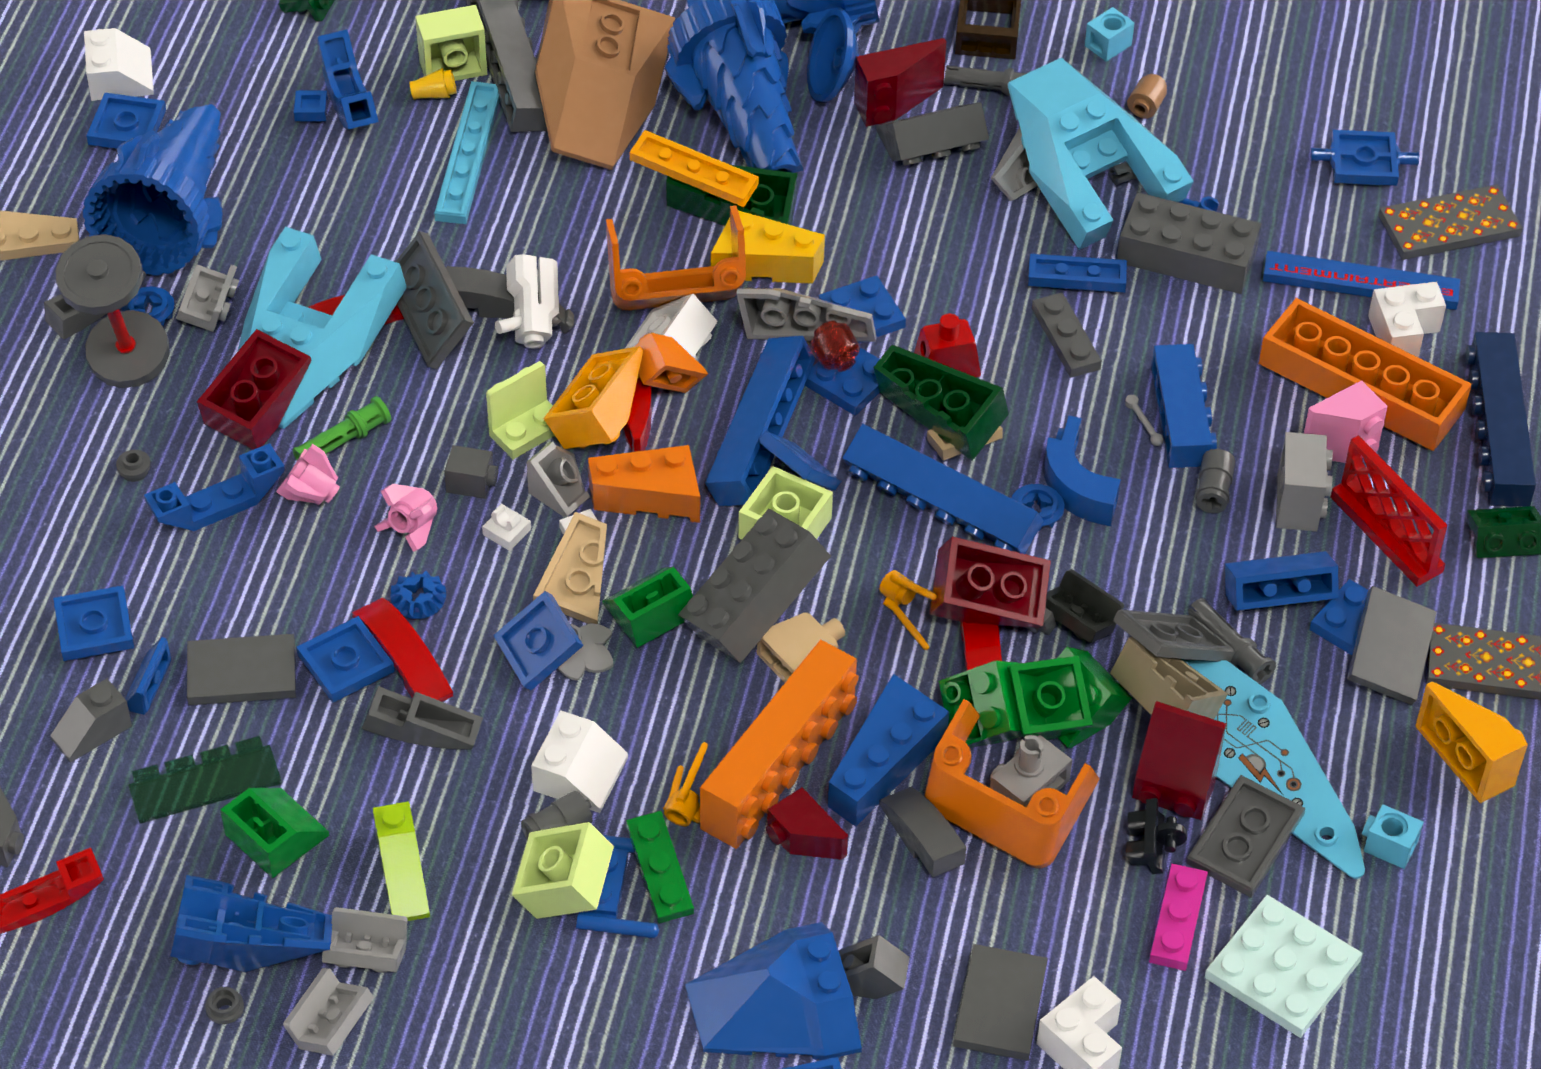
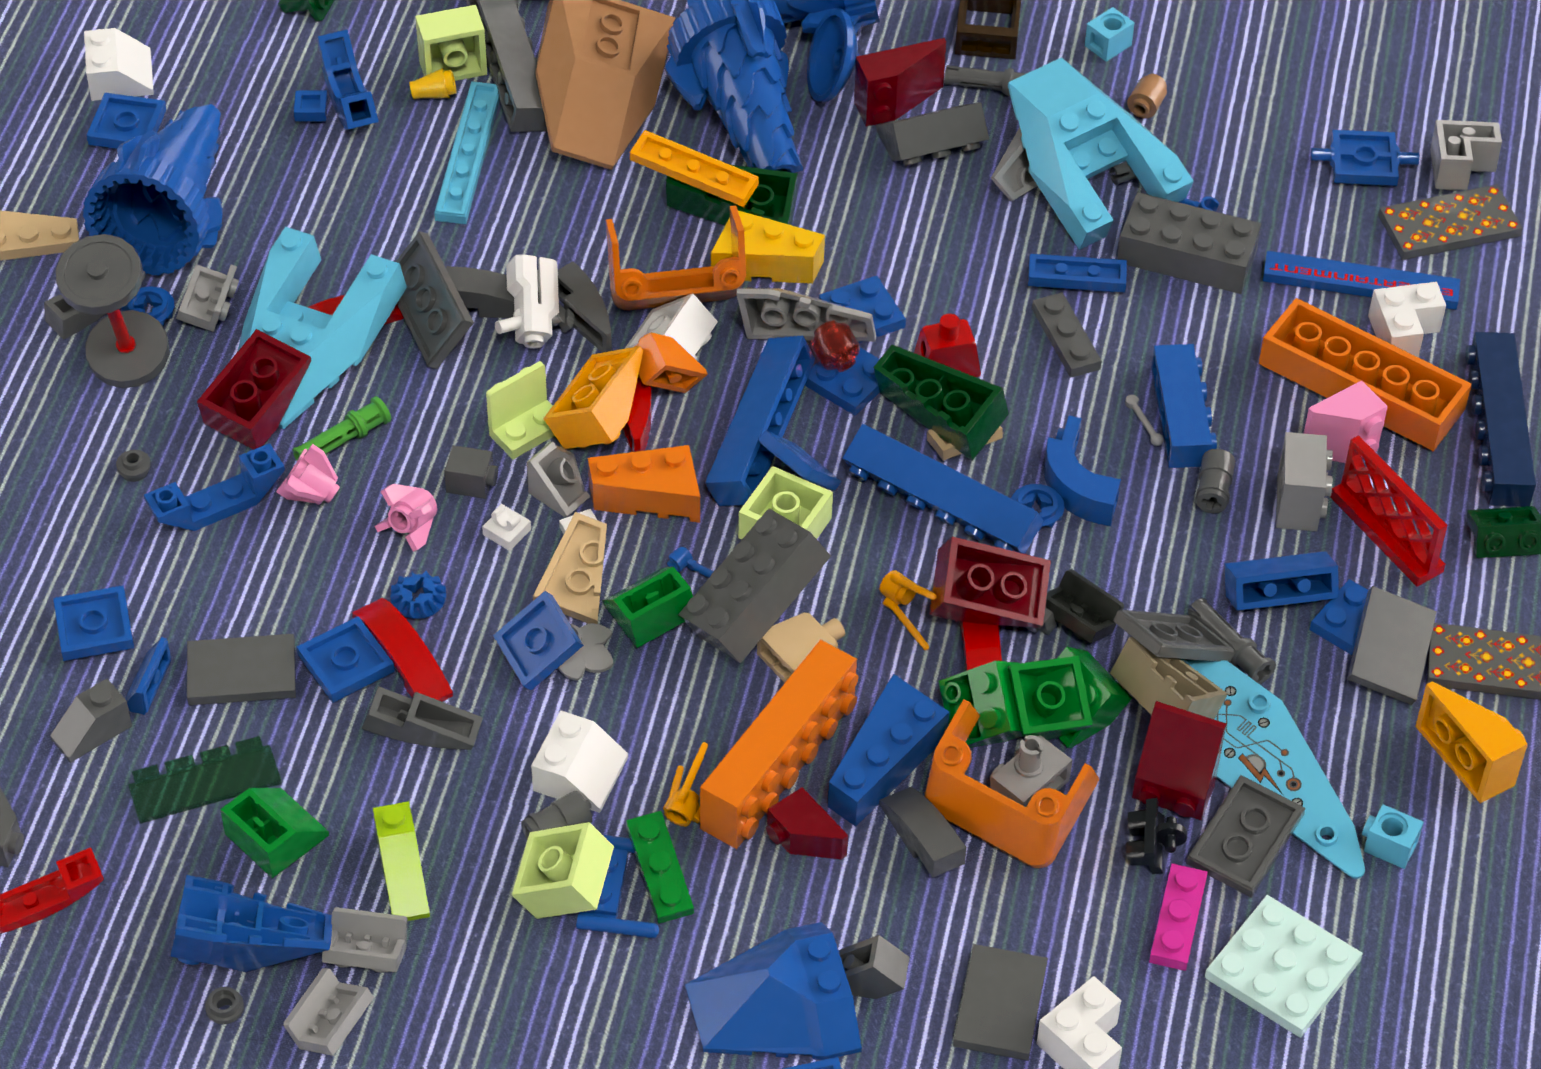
(585, 302): none -> dark grey slope
(683, 558): none -> blue hand
(1463, 148): none -> light grey brick

